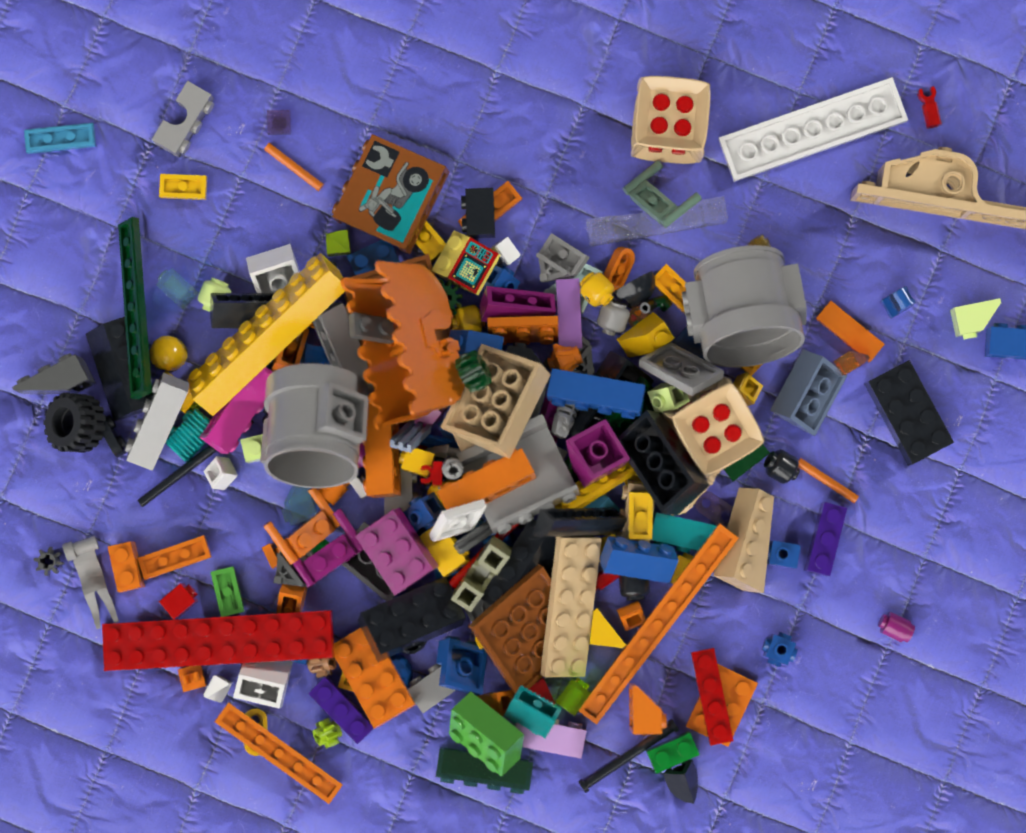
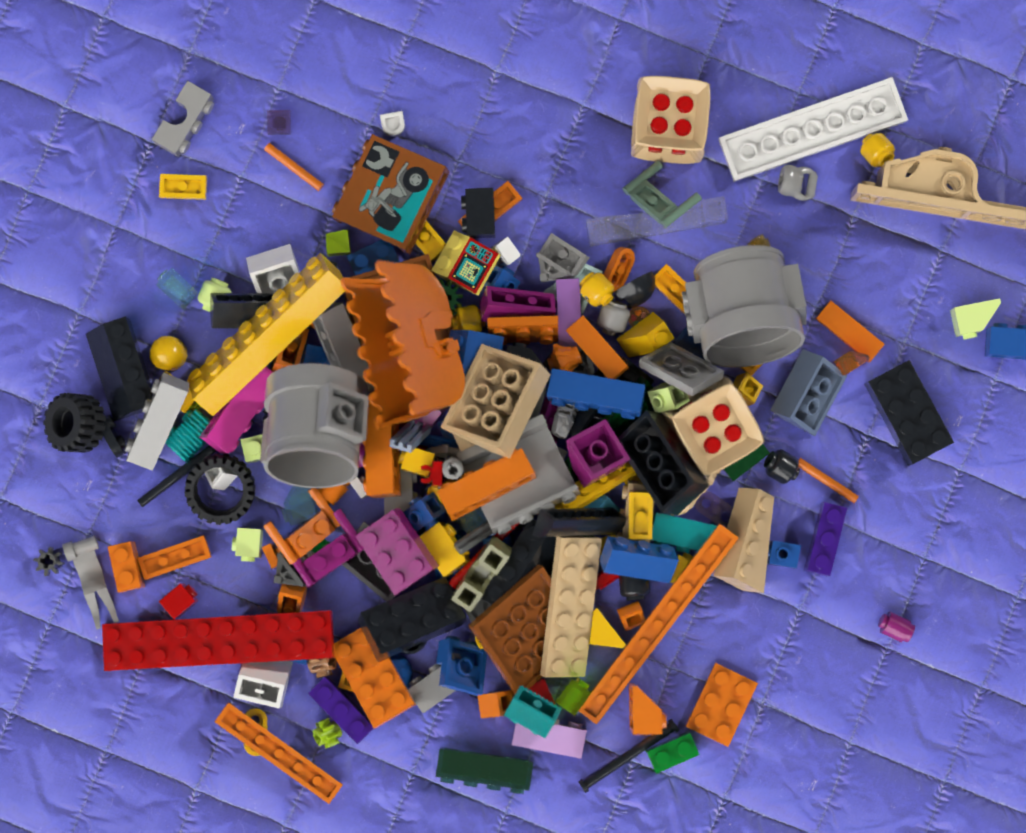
(60, 138): dark azure tile -> none
(67, 376): dark grey slope -> none
(134, 308): dark green tile -> none
(192, 678): orange tile -> none
(203, 510): none -> black tyre
(217, 688): white slope -> none
(227, 591): bright green plate -> none
(248, 544): none -> yellowish green brick
(371, 328): dark grey plate -> none
(393, 123): none -> white tile
(457, 520): white tile -> none
(473, 371): dark green gear -> none
(486, 734): bright green brick -> none
(597, 348): none -> orange tile
(653, 303): arm -> none
(683, 781): black brick -> none
(711, 696): red plate -> none
(770, 649): blue brick -> none
(791, 182): none -> light grey piece
(877, 149): none -> yellow head
(898, 302): blue leg -> none
(930, 108): red bar -> none

